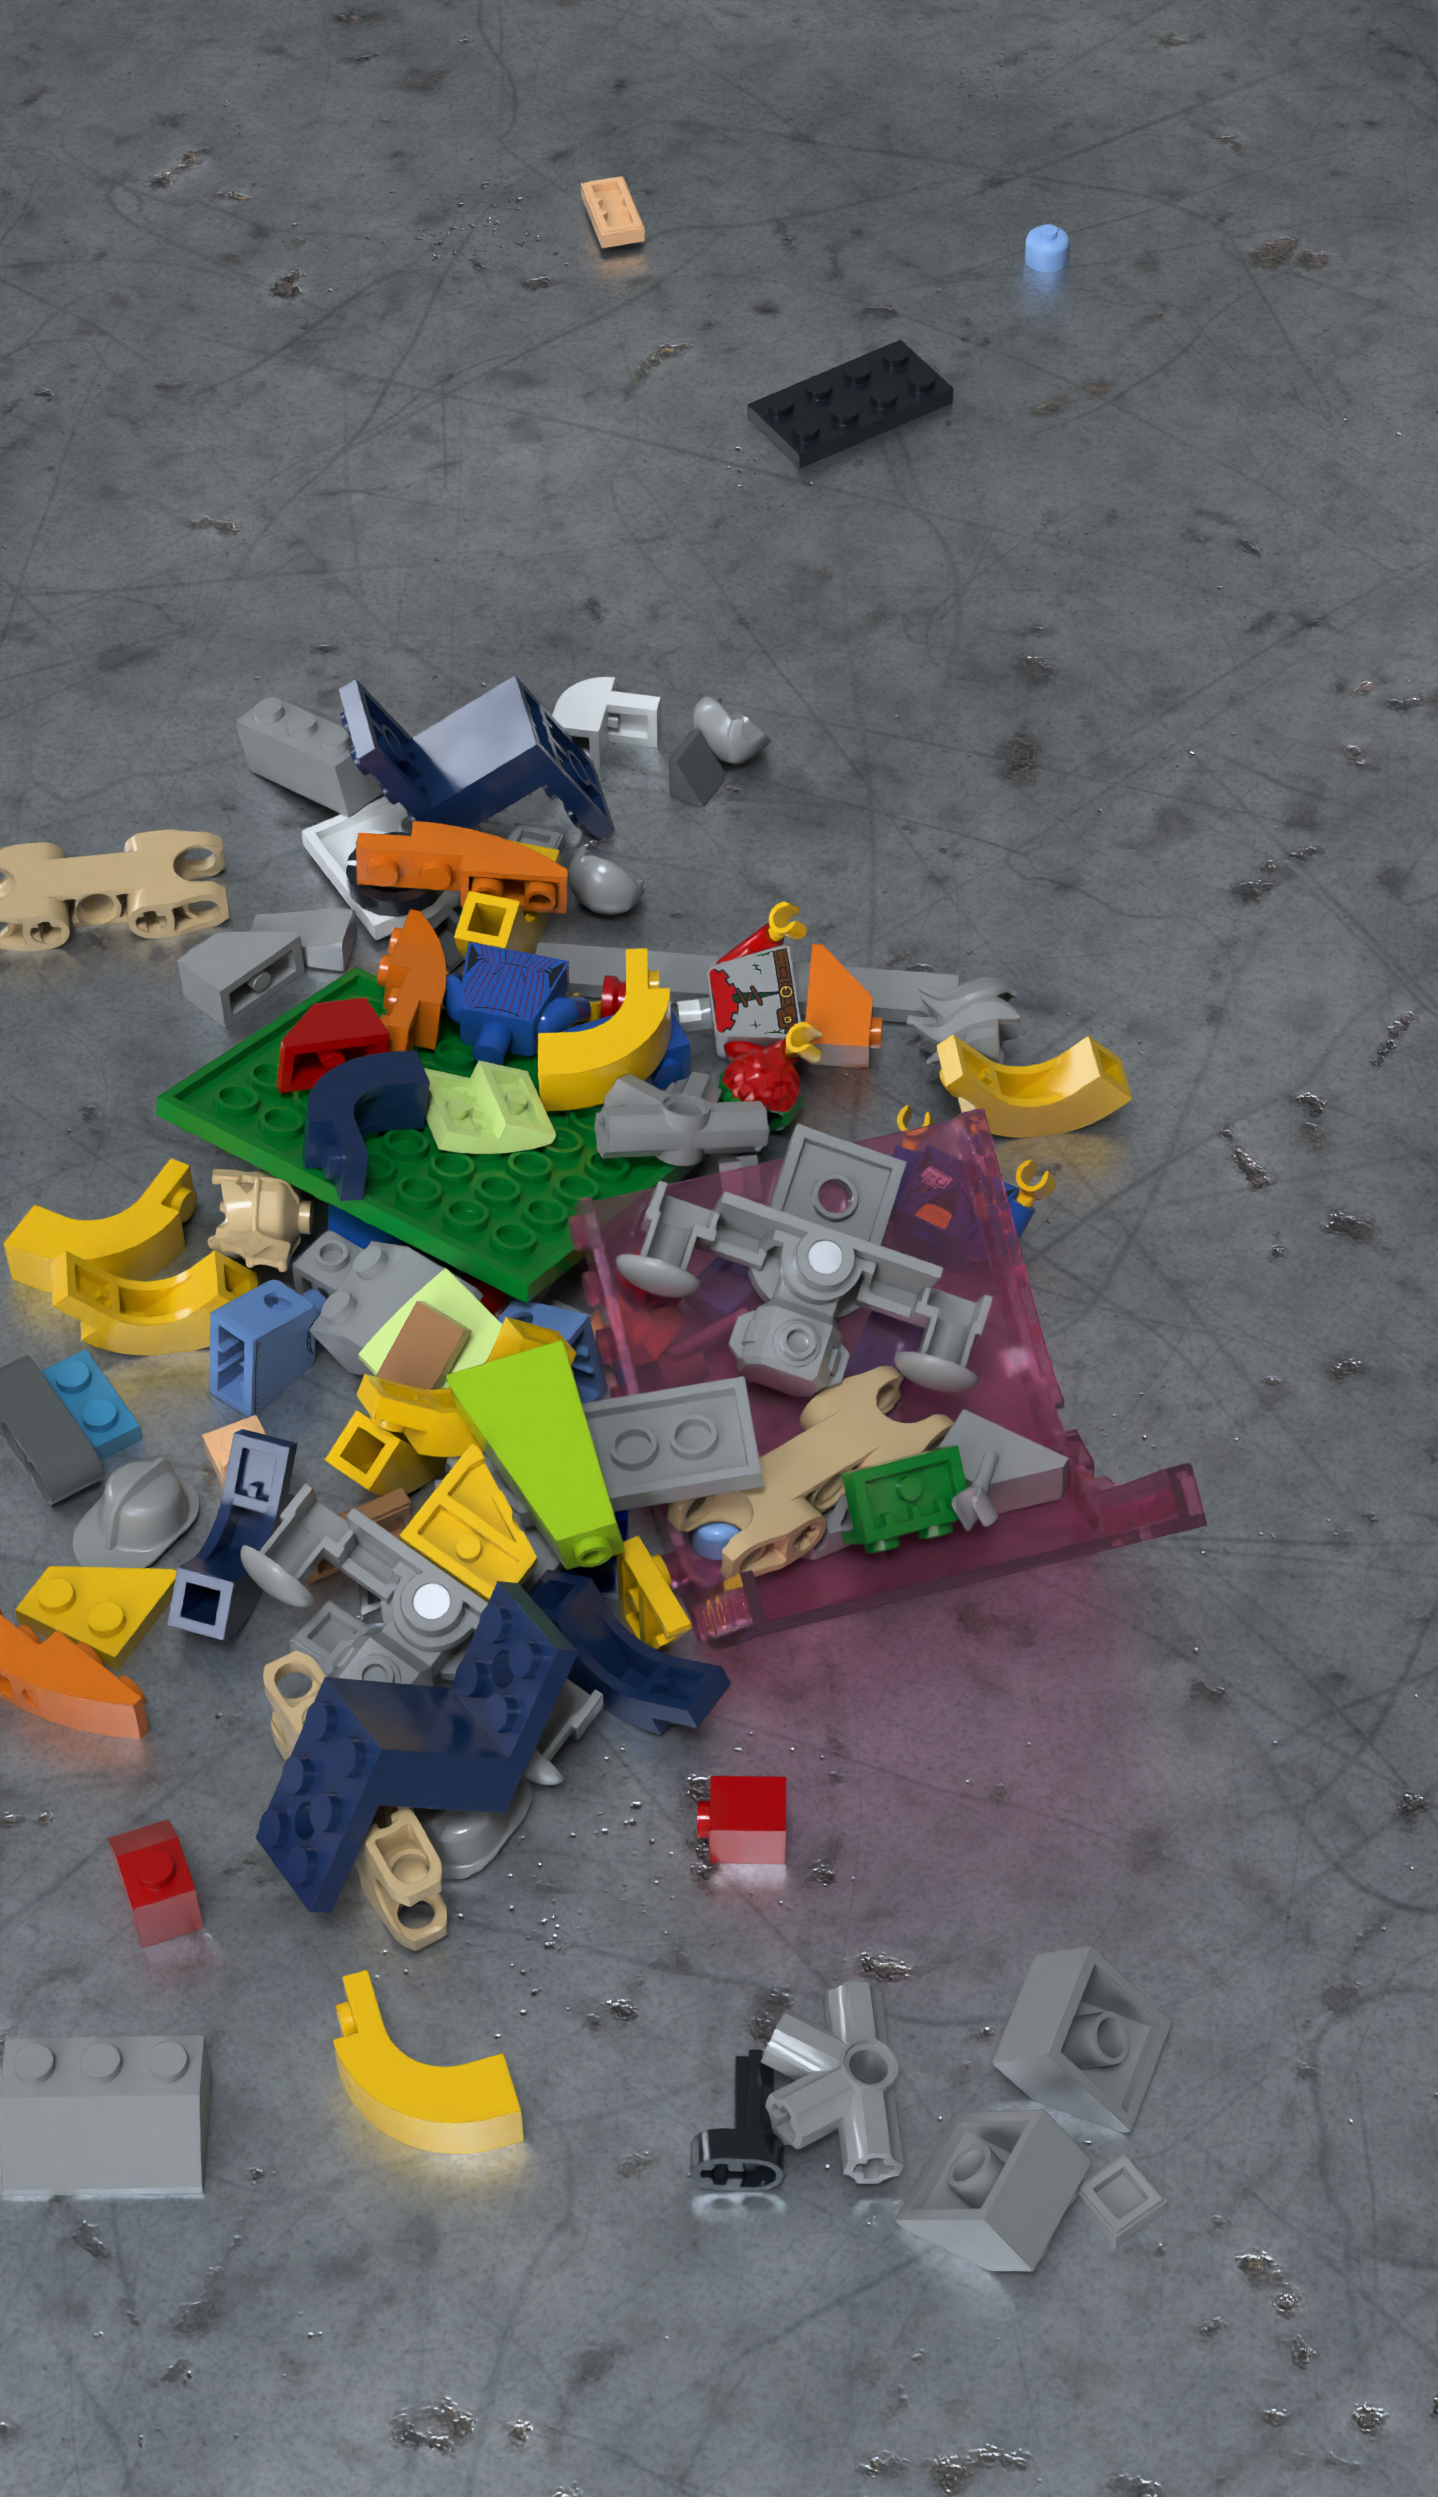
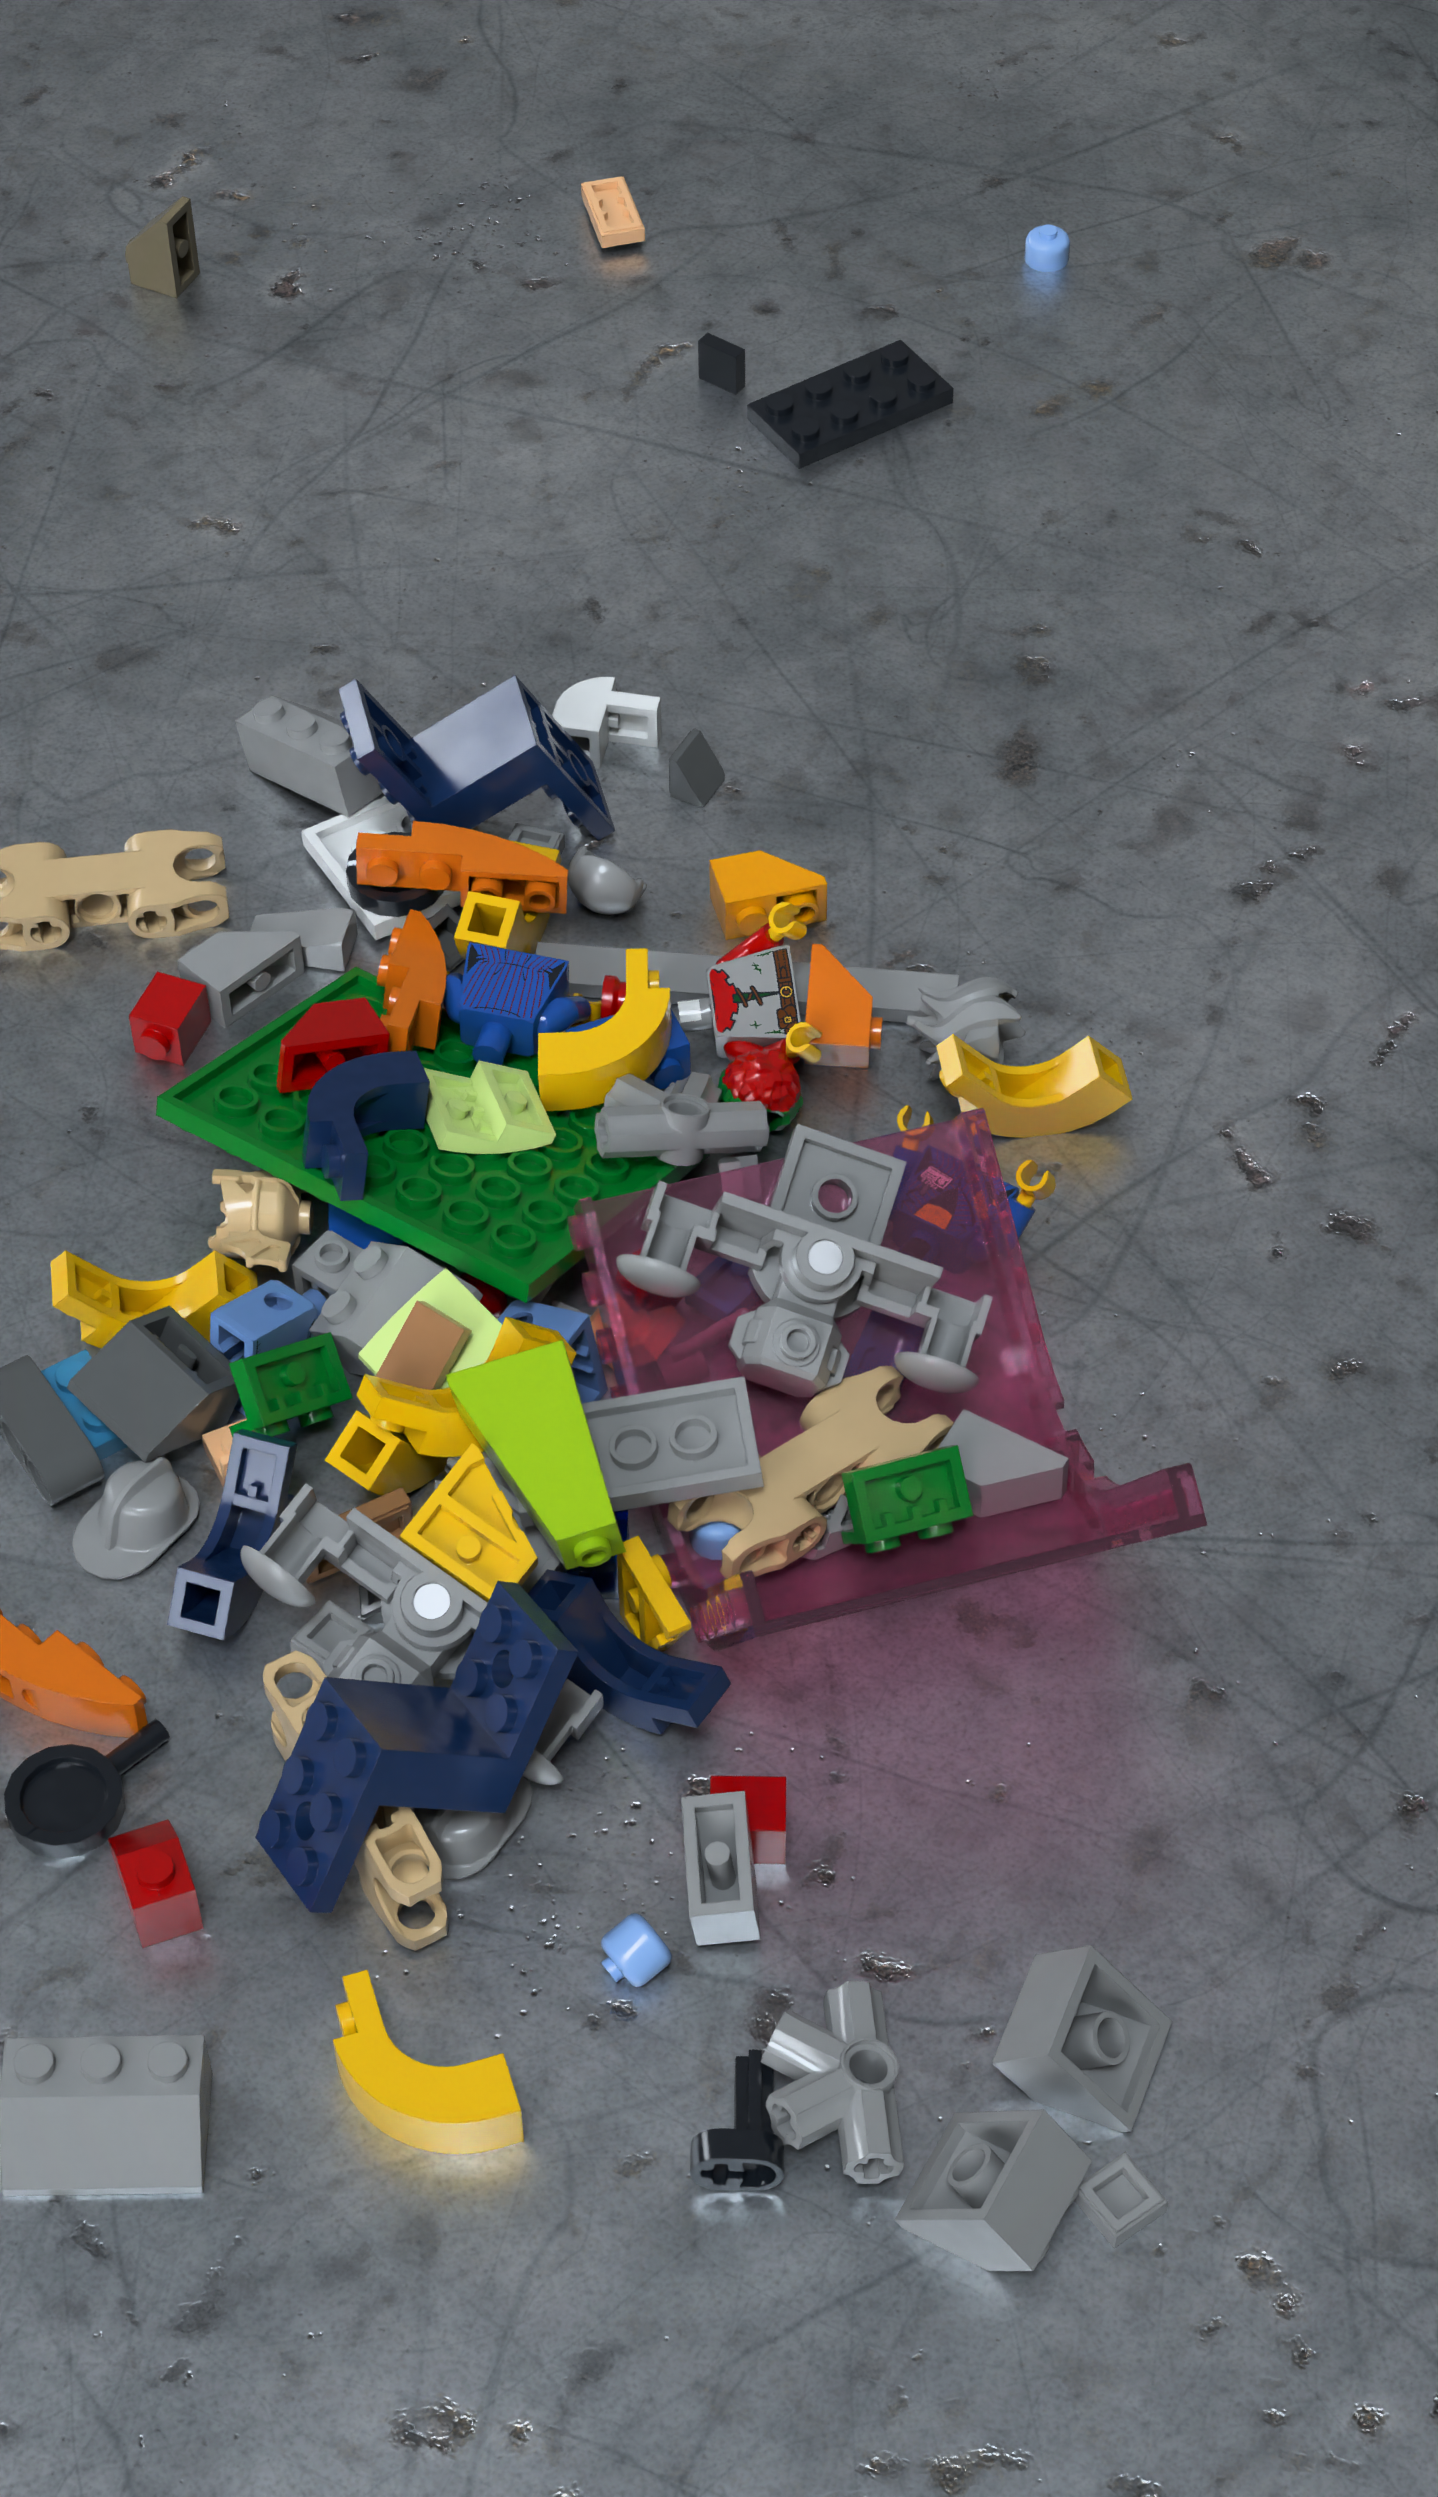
(73, 1795): none -> black piece
(98, 1606): yellow wing -> none
(125, 1245): yellow arch -> none
(158, 1384): none -> dark grey slope
(165, 251): none -> dark tan slope
(170, 1018): none -> red brick
(289, 1384): none -> green bracket
(634, 1951): none -> light blue piece
(720, 1868): none -> light grey slope
(721, 363): none -> black tile
(731, 735): light grey hair -> none
(753, 882): none -> light orange slope
(973, 1502): light grey hand -> none

